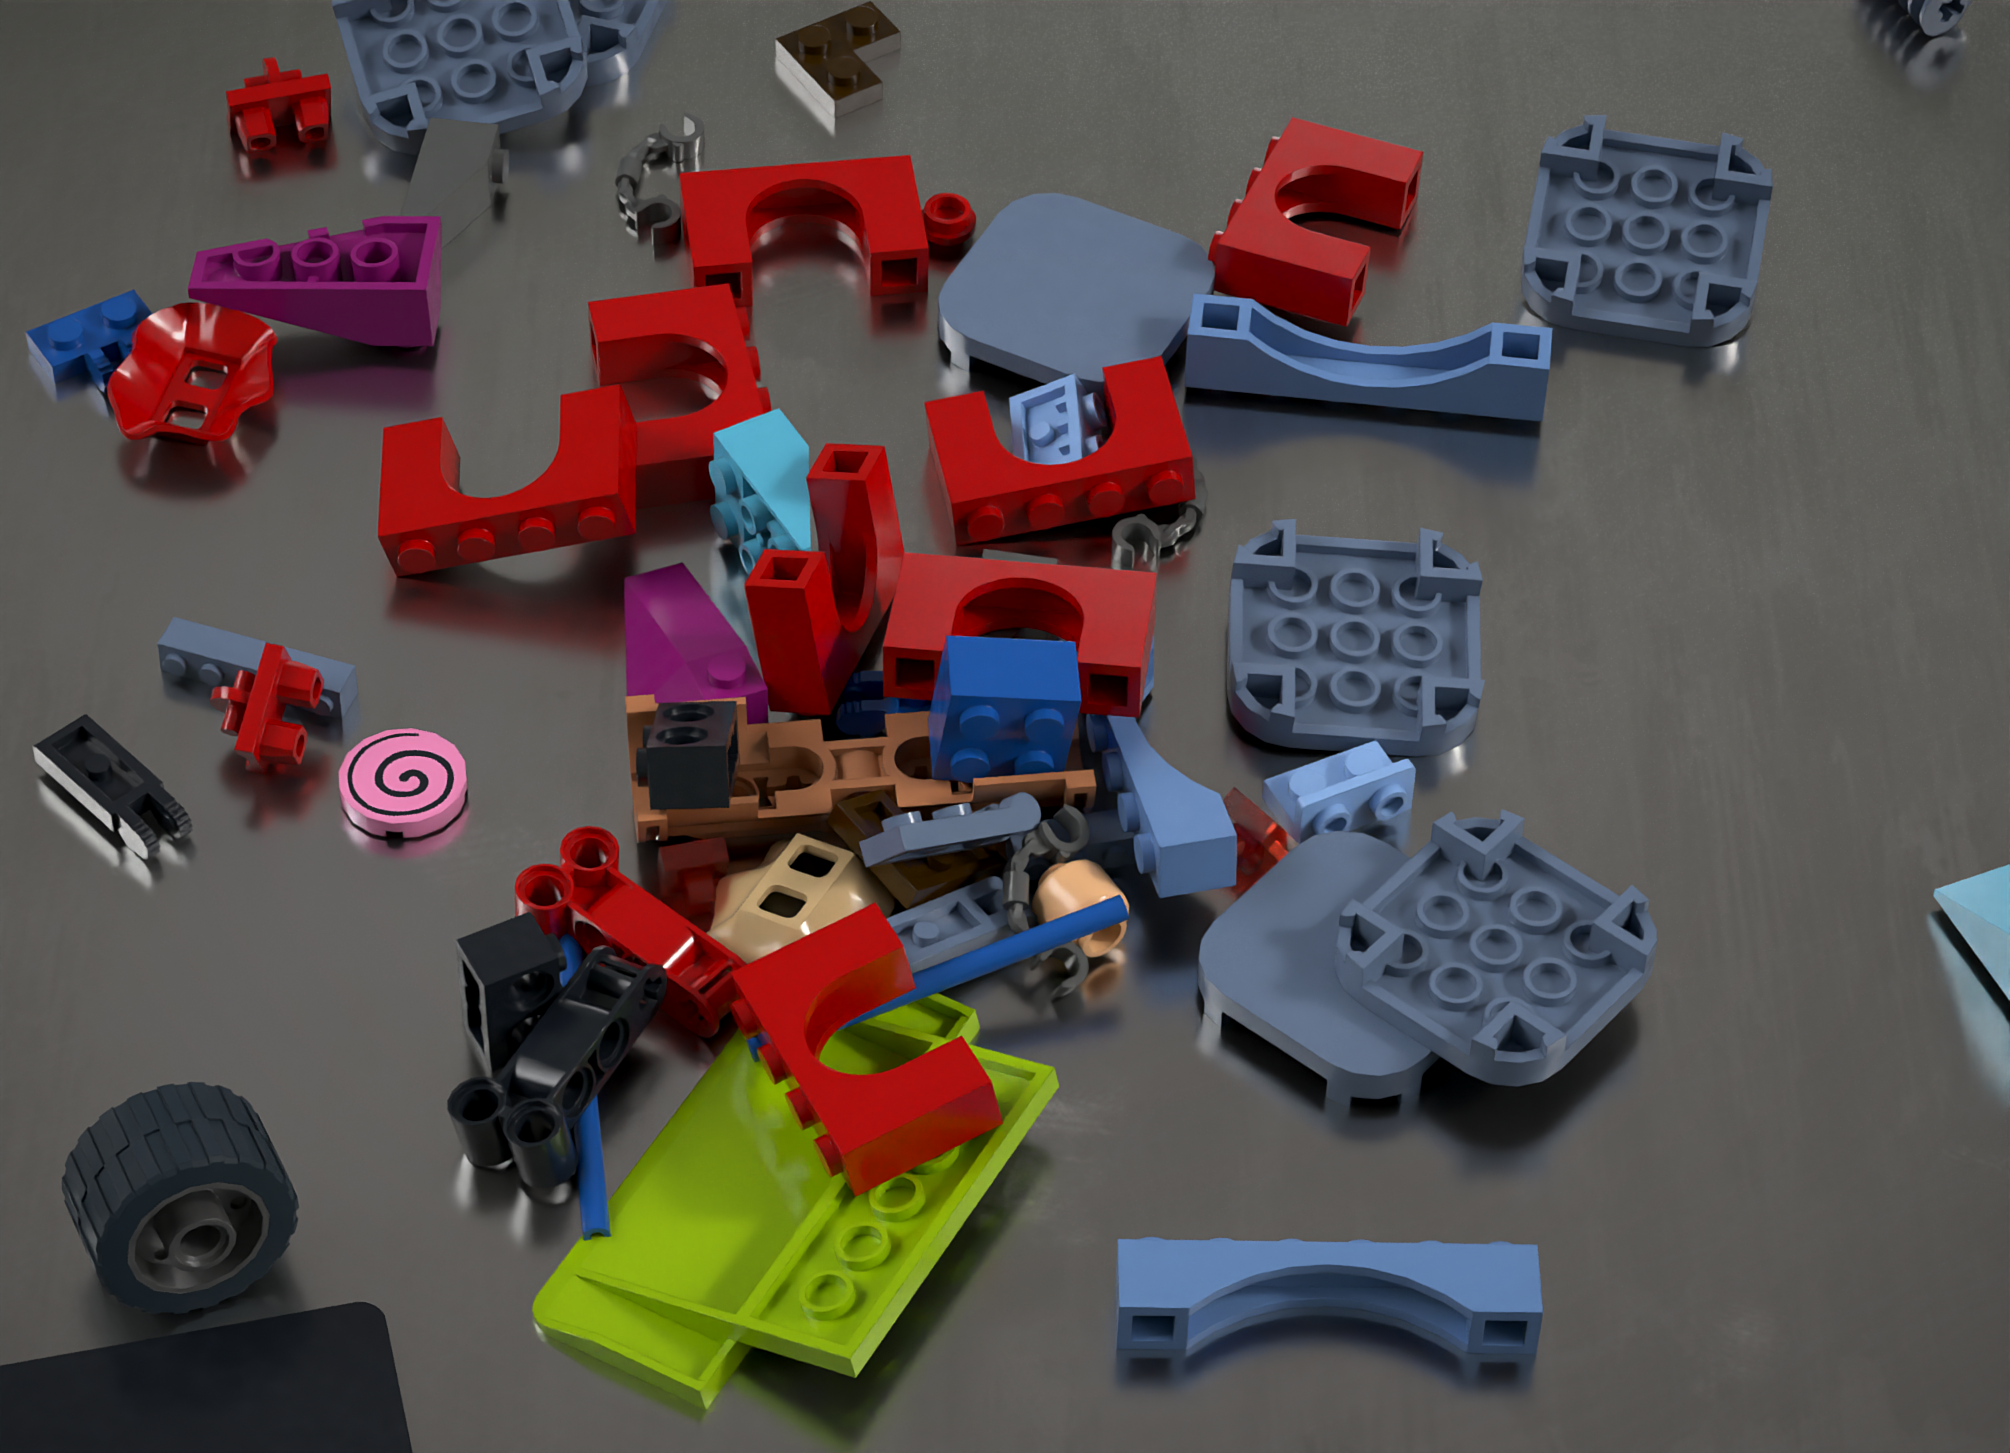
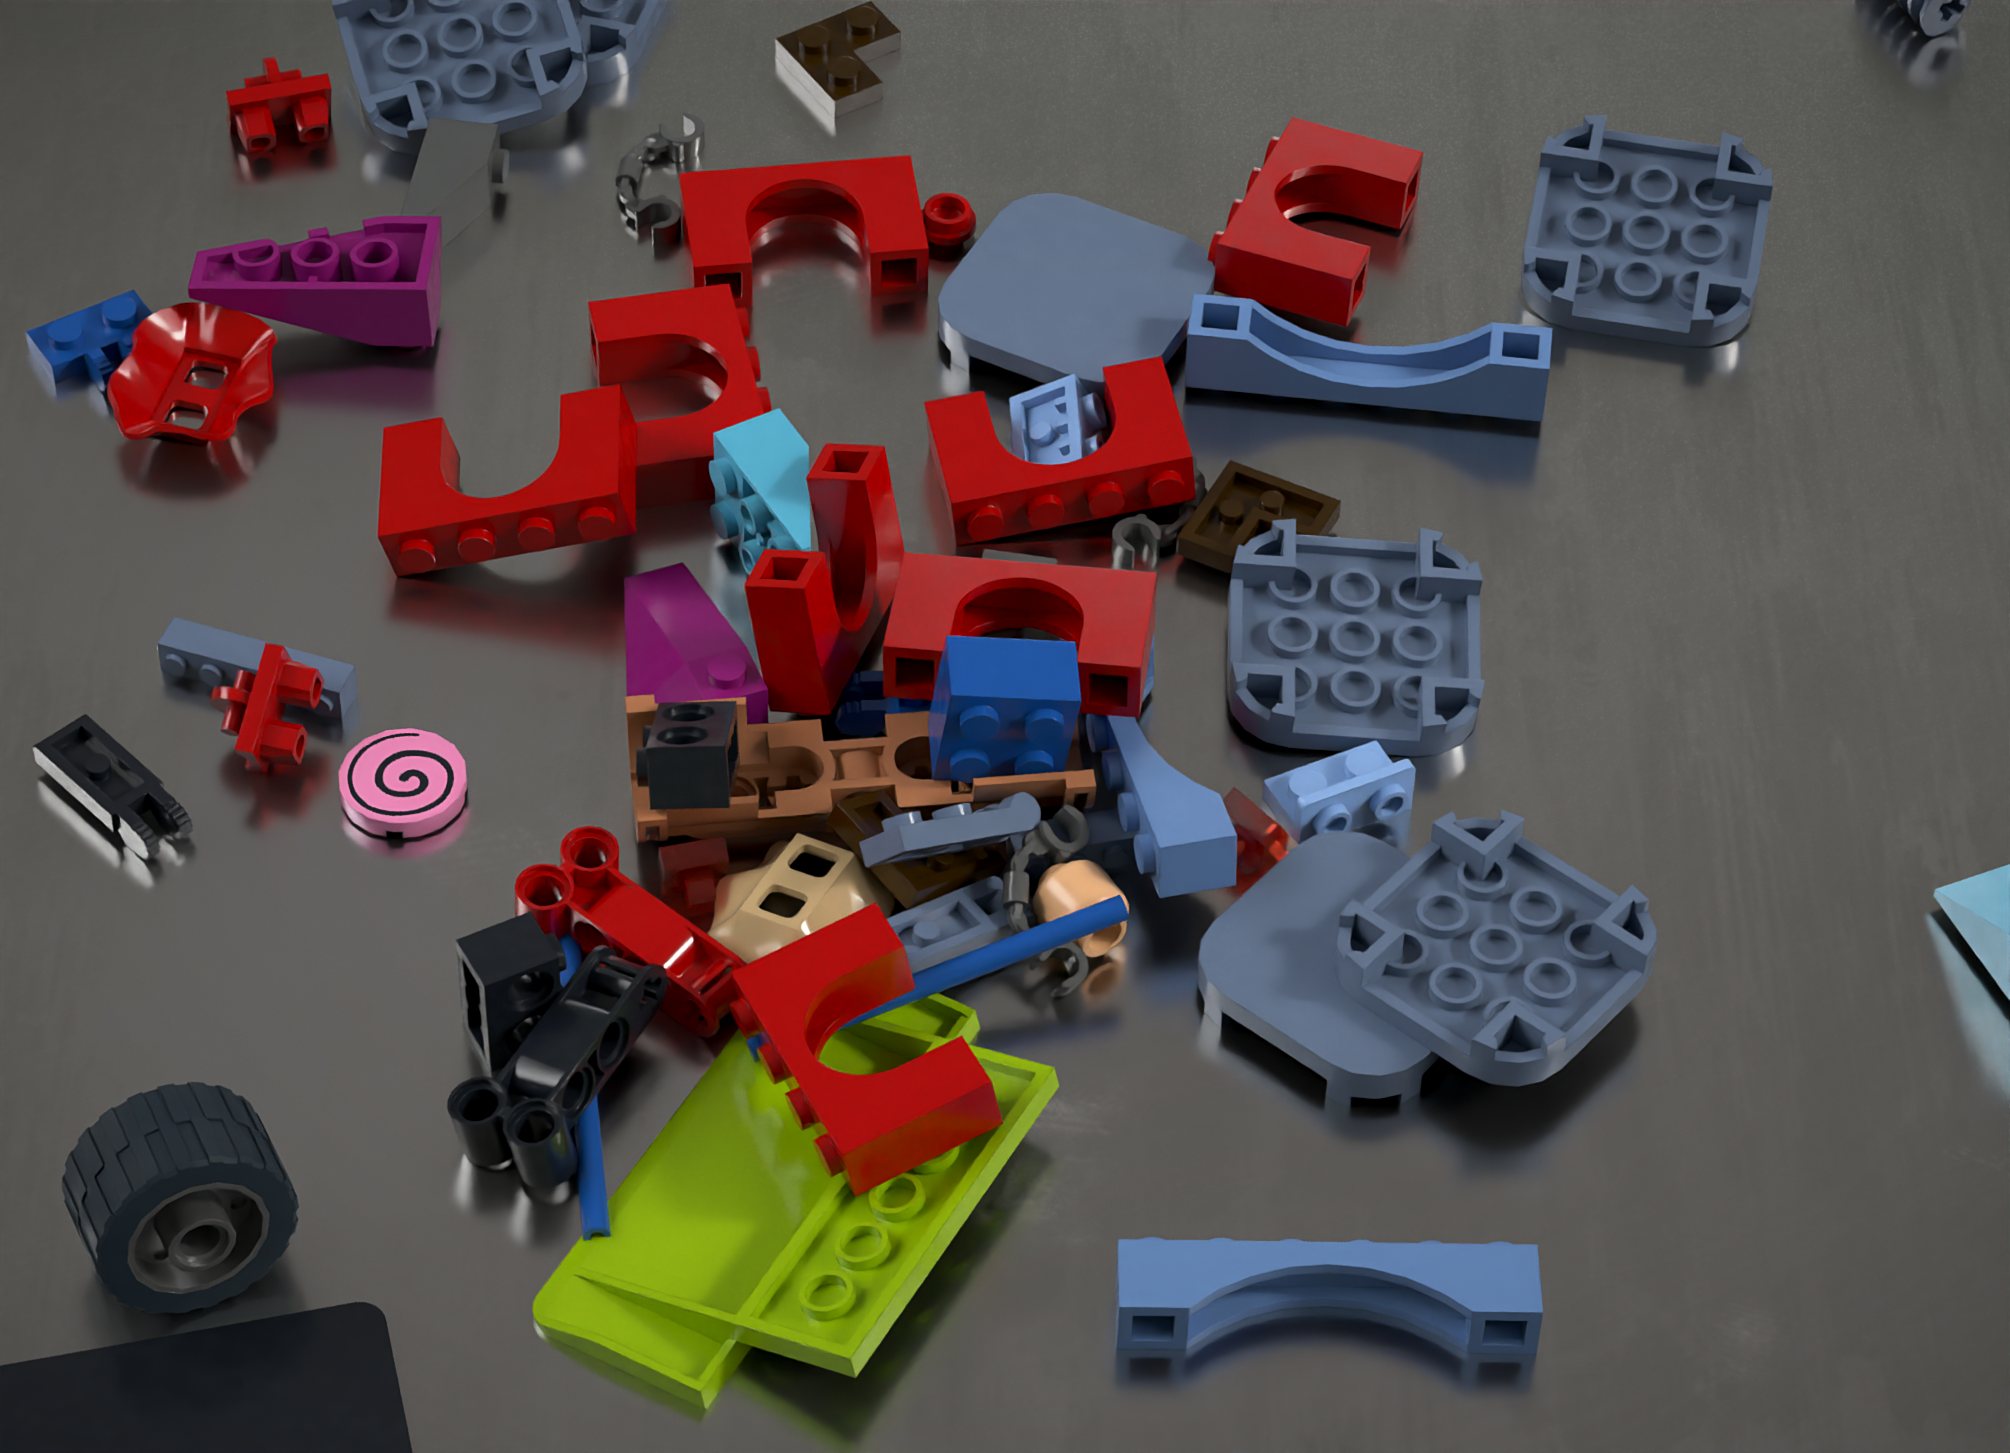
(1243, 507): none -> dark brown plate

